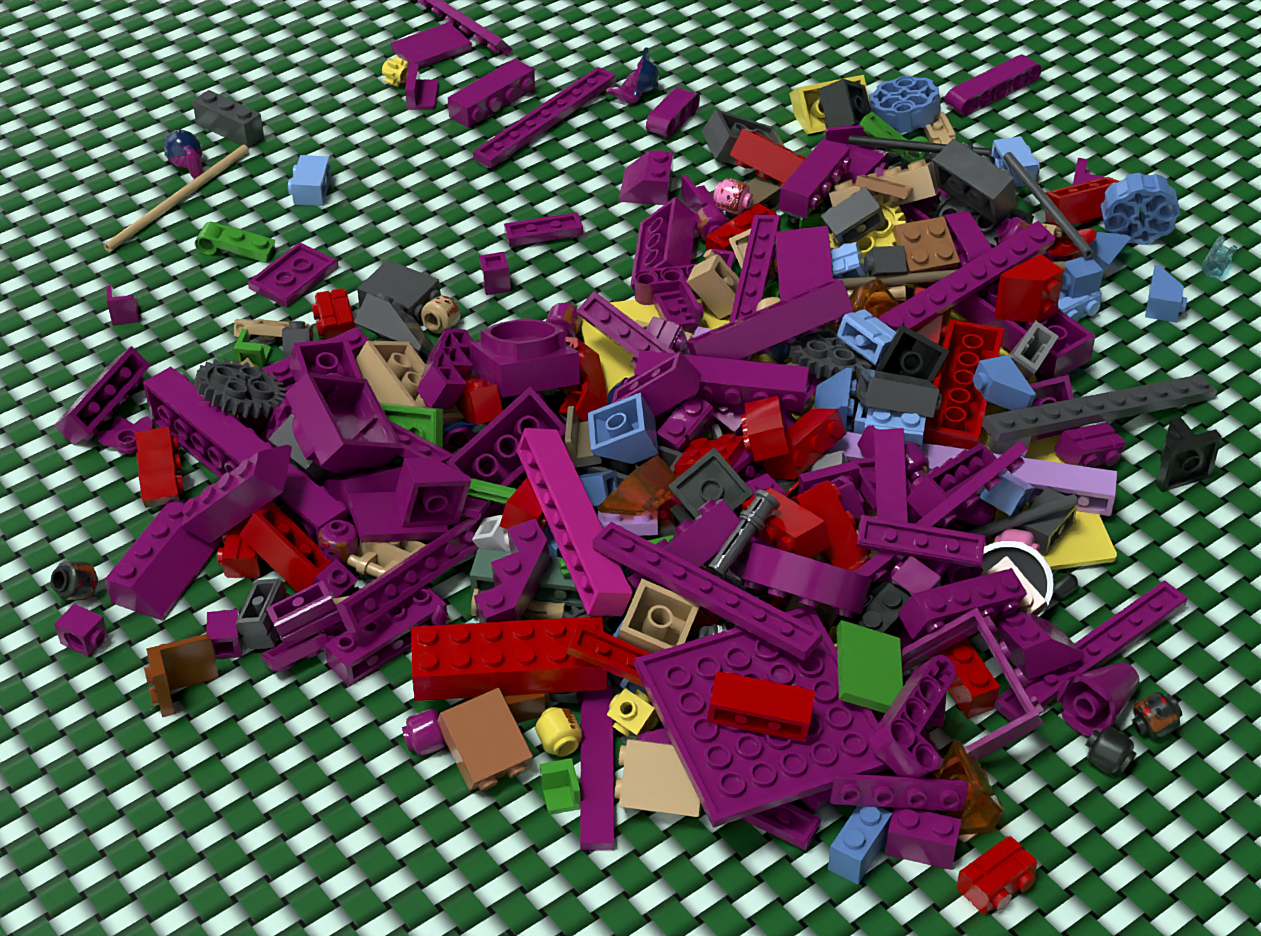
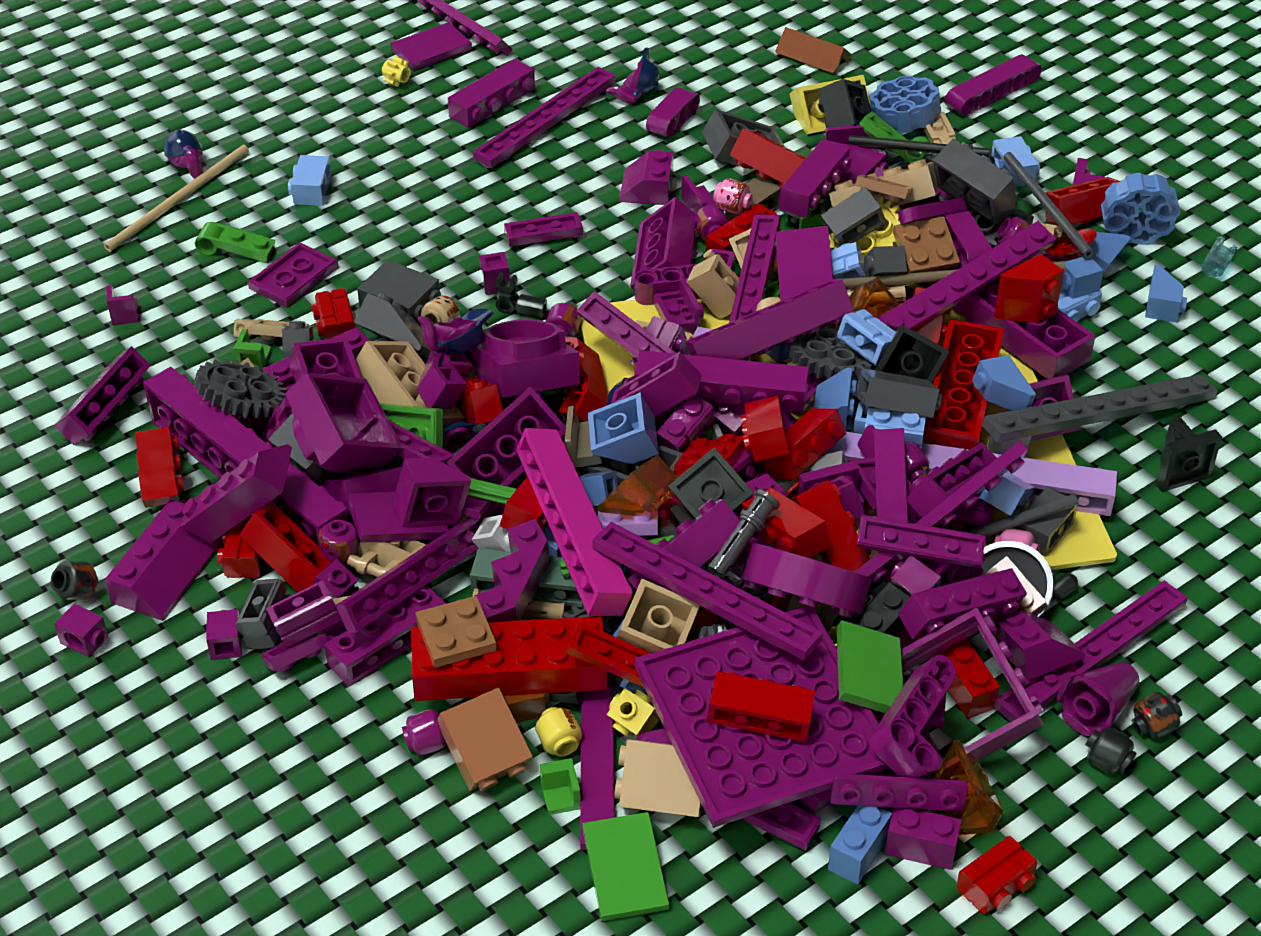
(122, 434): magenta plate -> none
(178, 666): dark orange bracket -> none
(228, 118): dark grey brick -> none
(420, 93): magenta panel -> none
(455, 631): none -> medium nougat plate
(458, 335): none -> hair
(509, 299): none -> pearl dark grey bar
(625, 866): none -> bright green tile
(811, 50): none -> dark orange panel
(932, 210): none -> magenta beam
(1033, 349): light grey slope -> none
(1090, 446): magenta brick -> none

